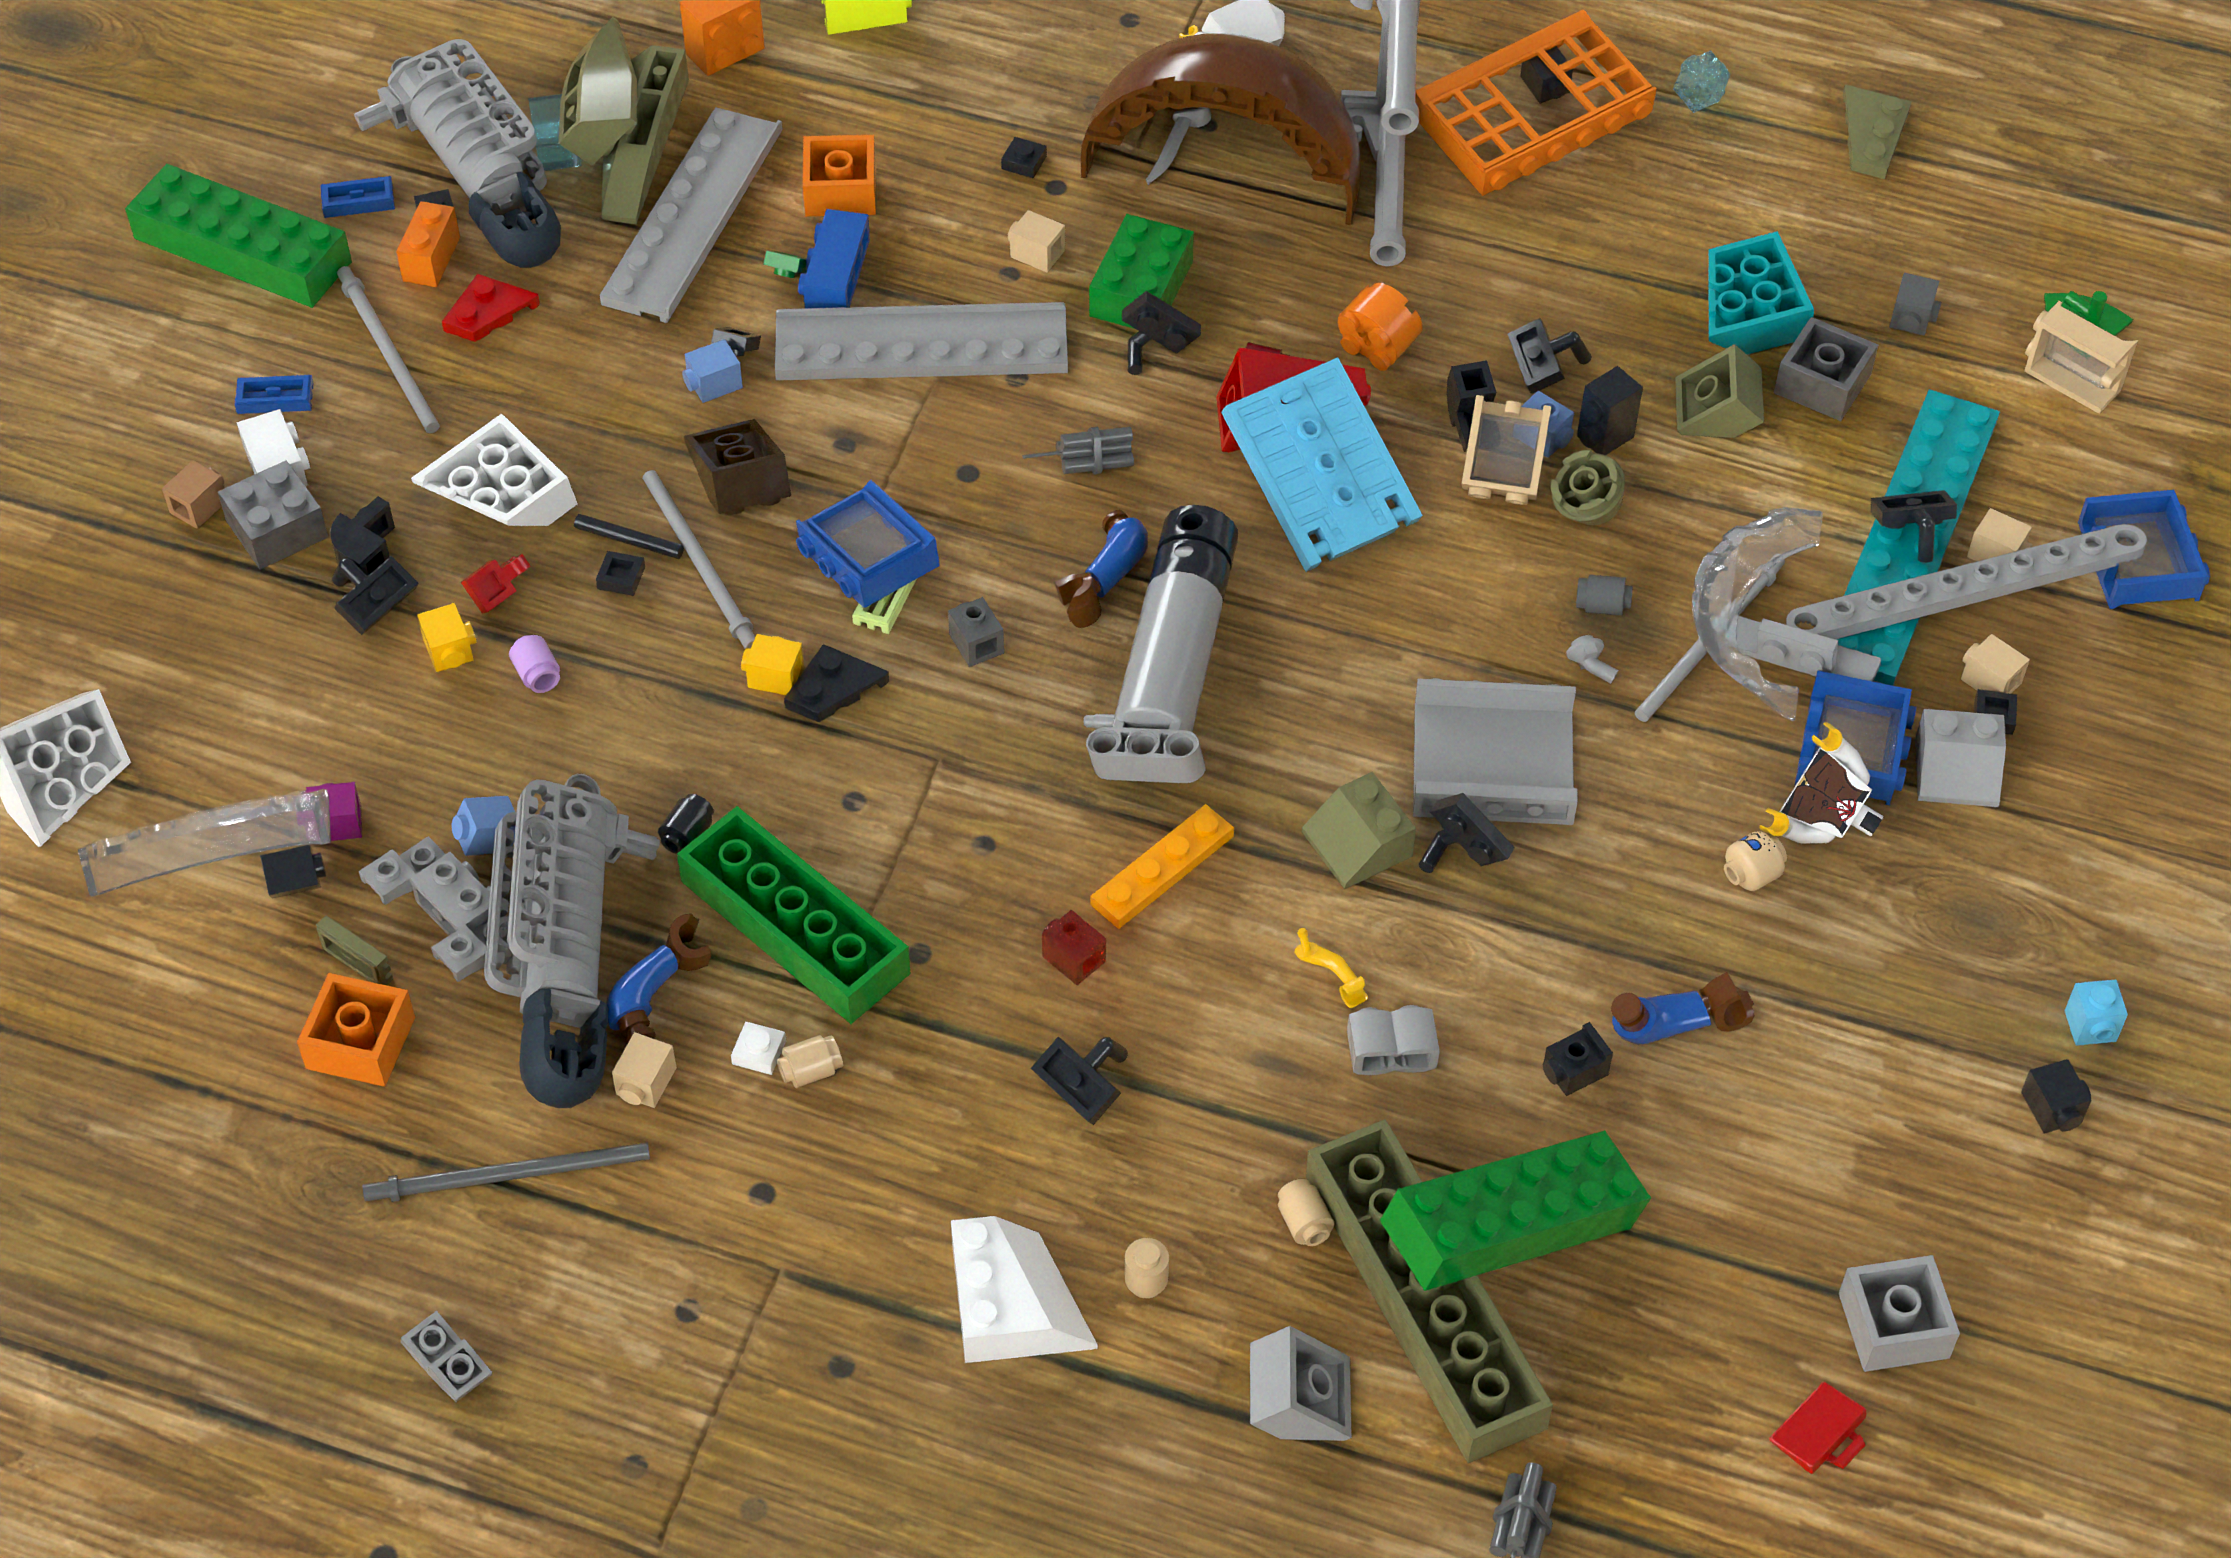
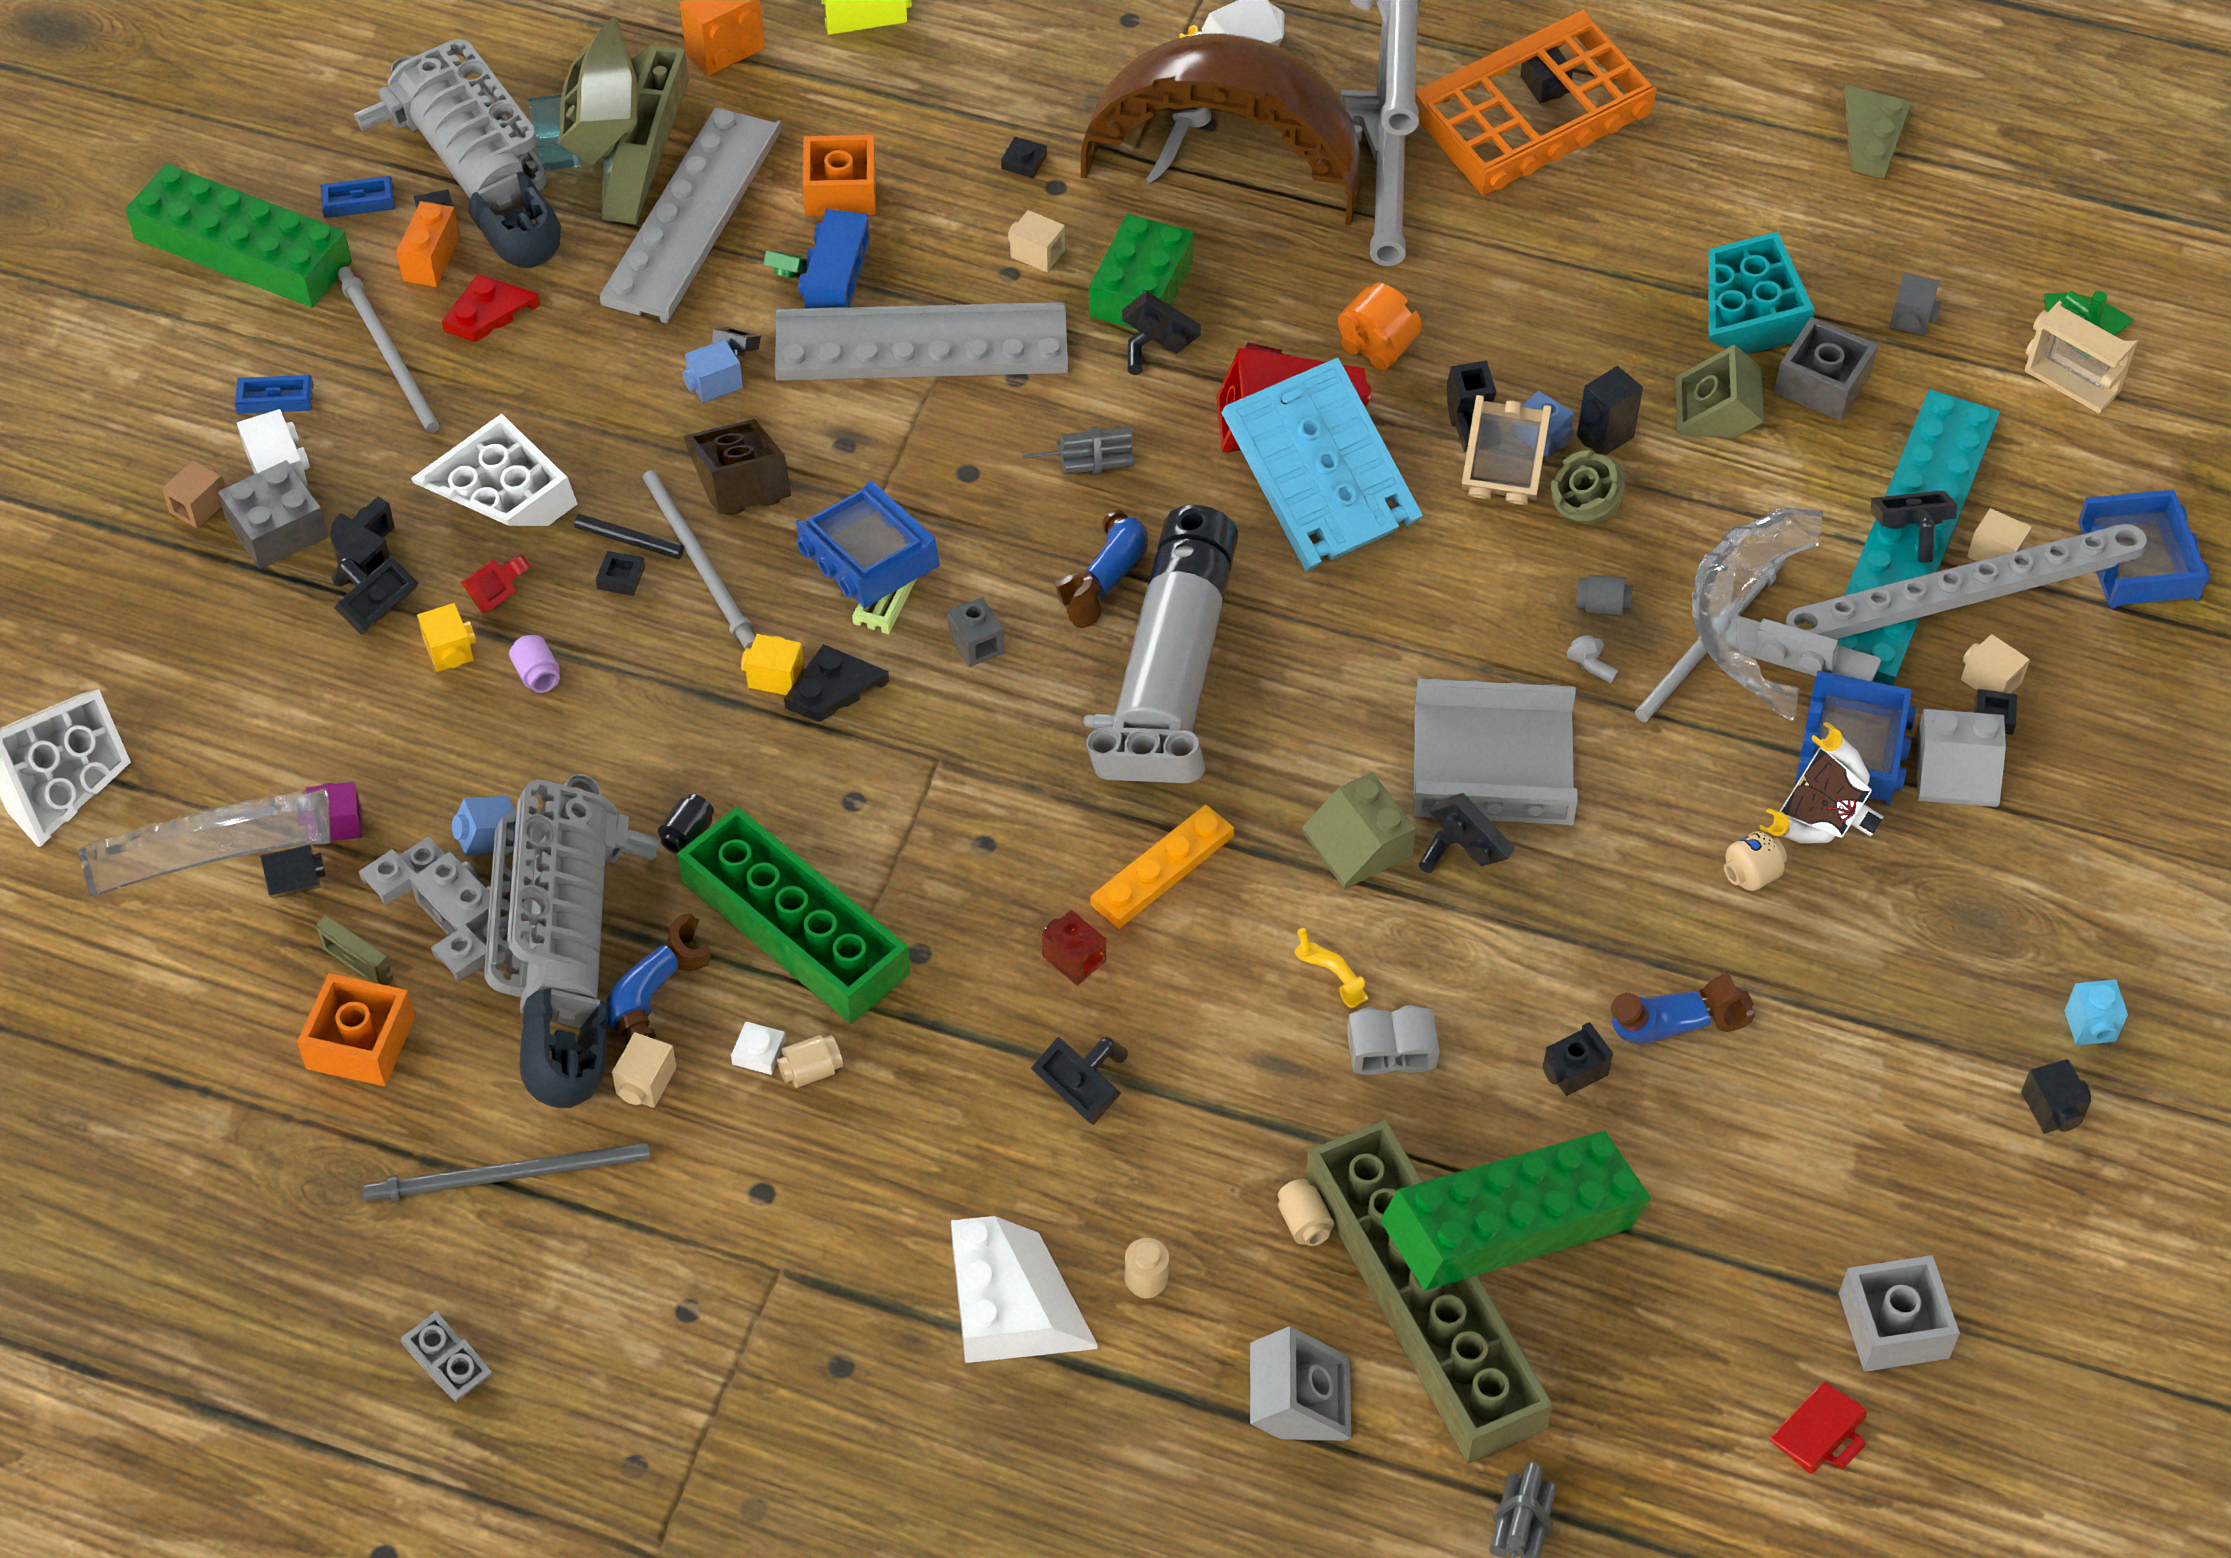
(1538, 354): black plate -> none
(1701, 81): clear light blue brick -> none

